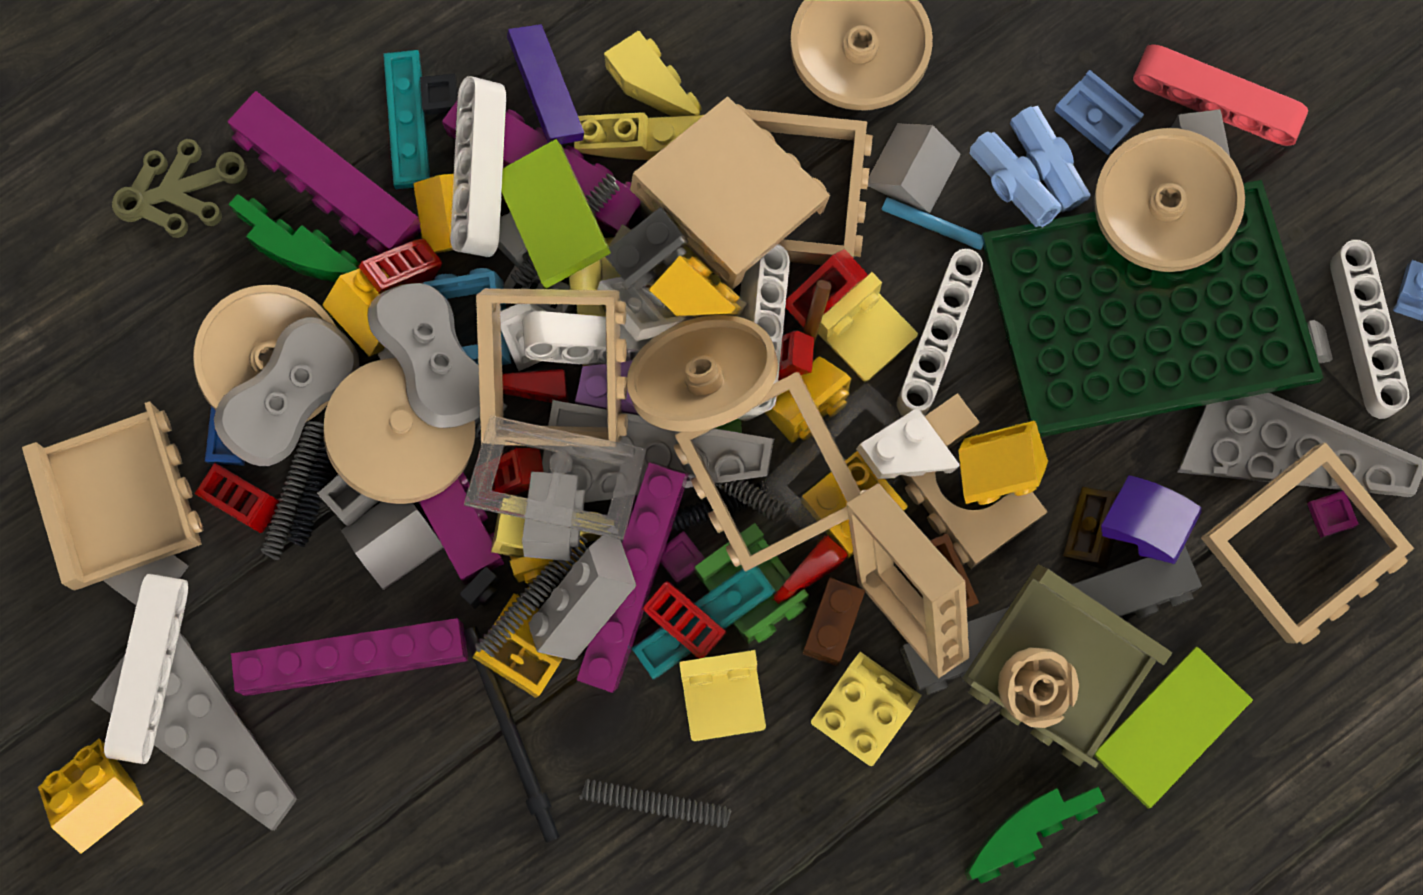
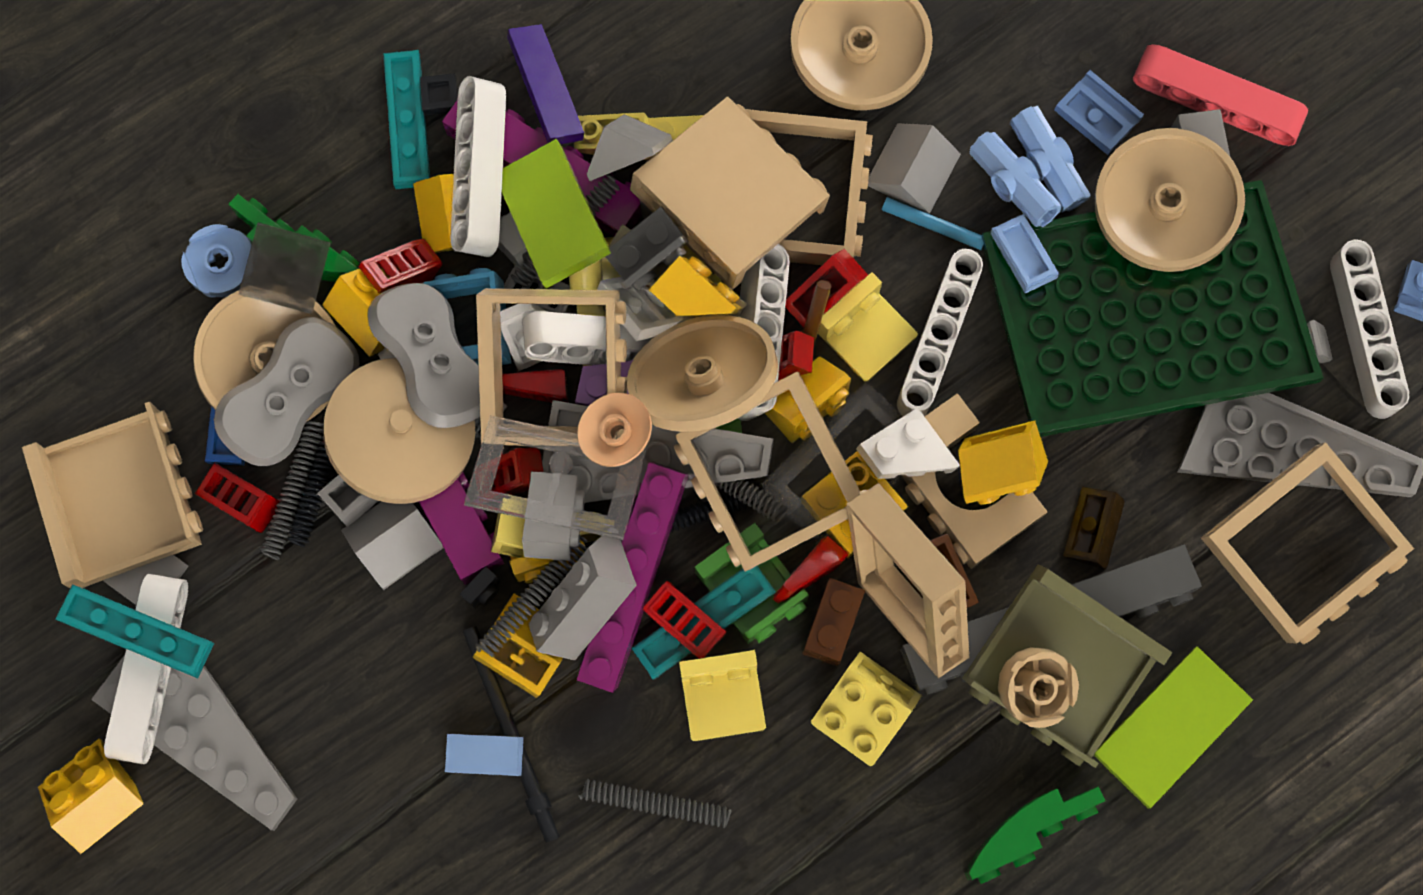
(135, 631): none -> teal tile
(175, 189): olive plant -> none
(200, 255): none -> light blue plate
(284, 268): none -> clear smoke plate
(323, 174): magenta brick -> none
(349, 657): magenta brick -> none
(484, 754): none -> light blue tile
(602, 422): none -> light nougat dish
(625, 143): none -> light grey slope
(645, 77): light yellow slope -> none
(680, 557): magenta tile -> none
(1024, 253): none -> light blue tile
(1152, 519): dark purple slope -> none
(1332, 514): magenta tile -> none

